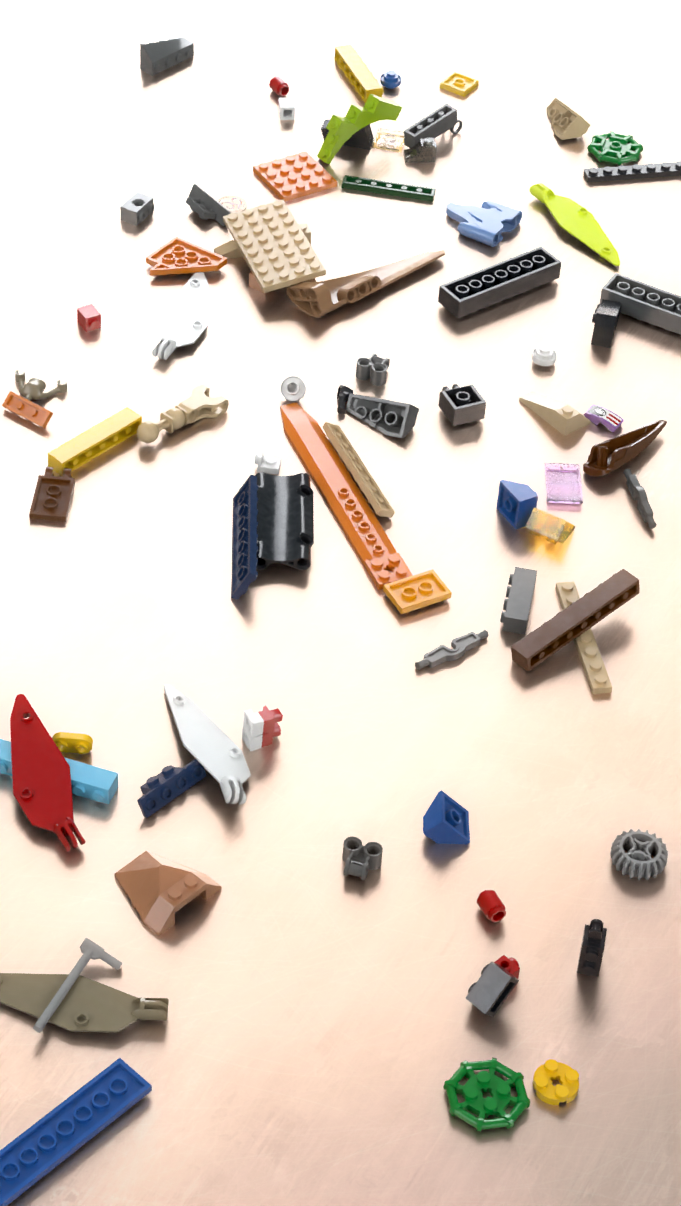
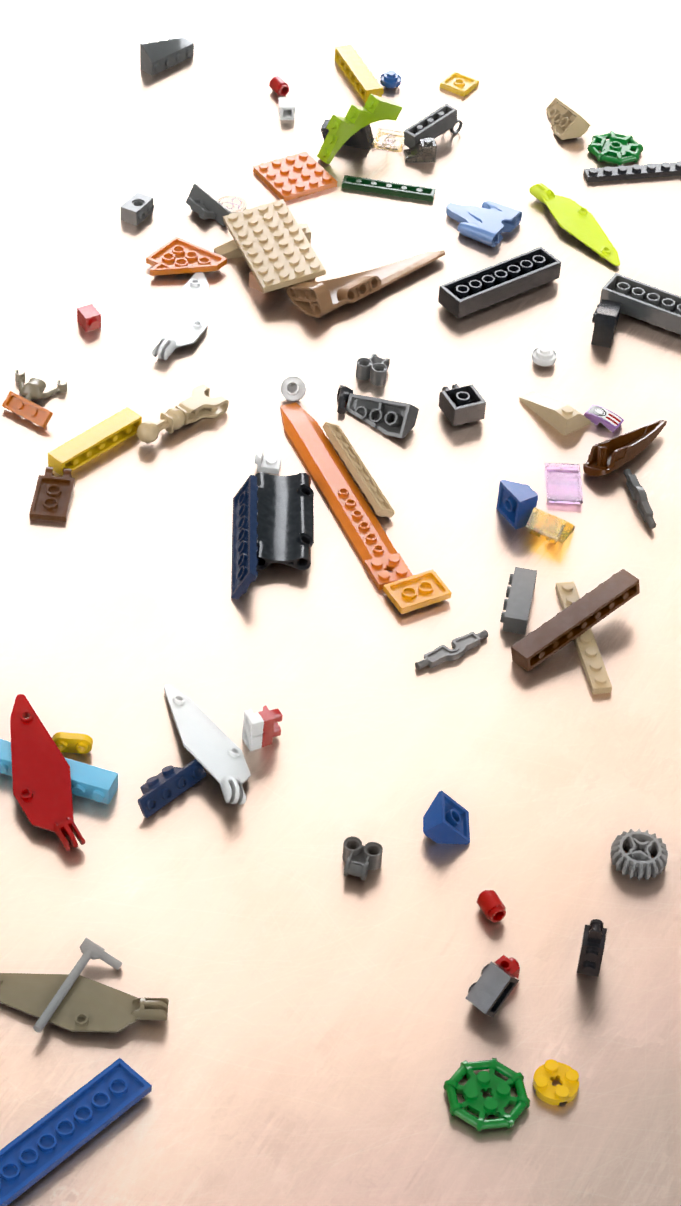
(162, 888): nougat wedge -> none

